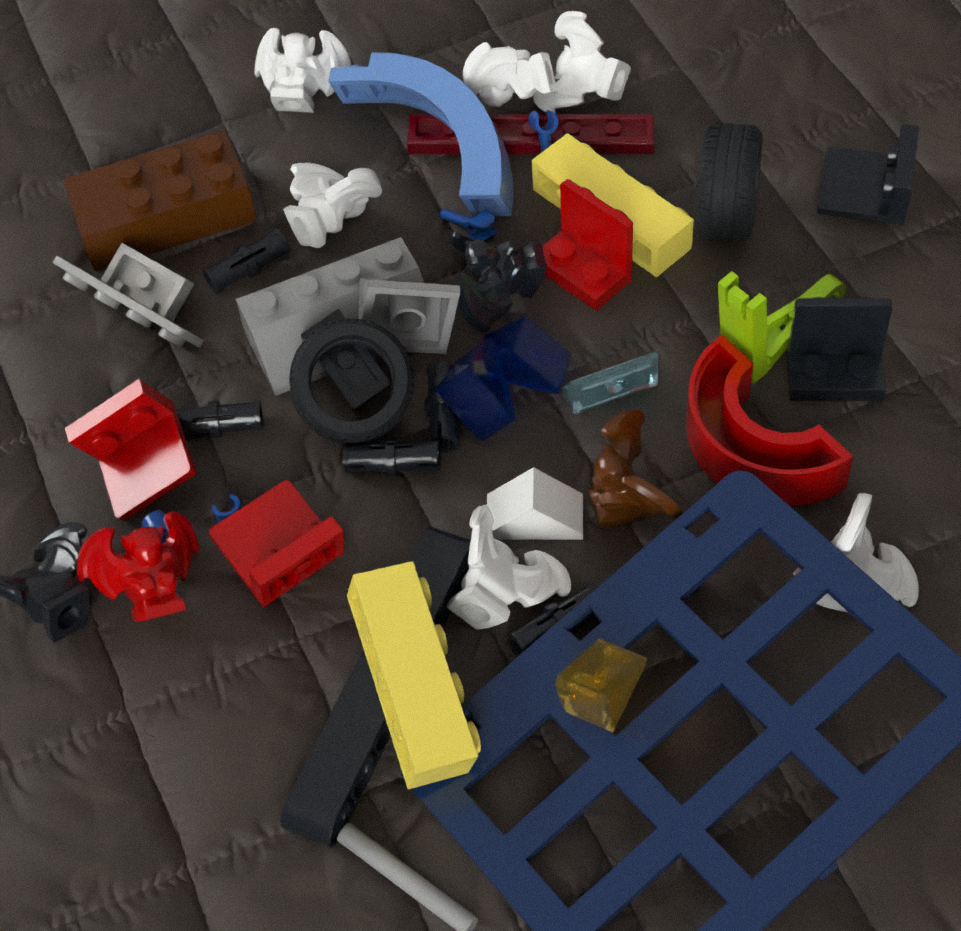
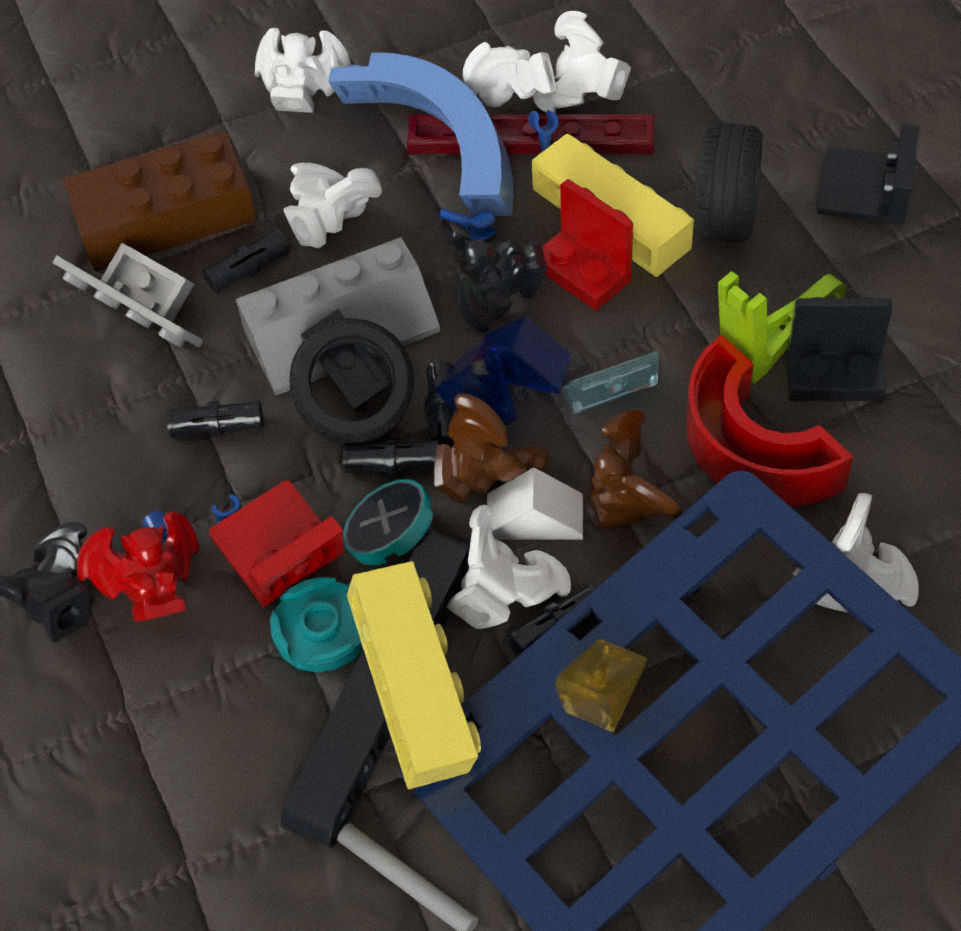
(137, 446): red bracket -> none
(316, 626): none -> teal tile
(388, 522): none -> tile
(412, 311): light grey slope -> none
(474, 458): none -> reddish brown animal

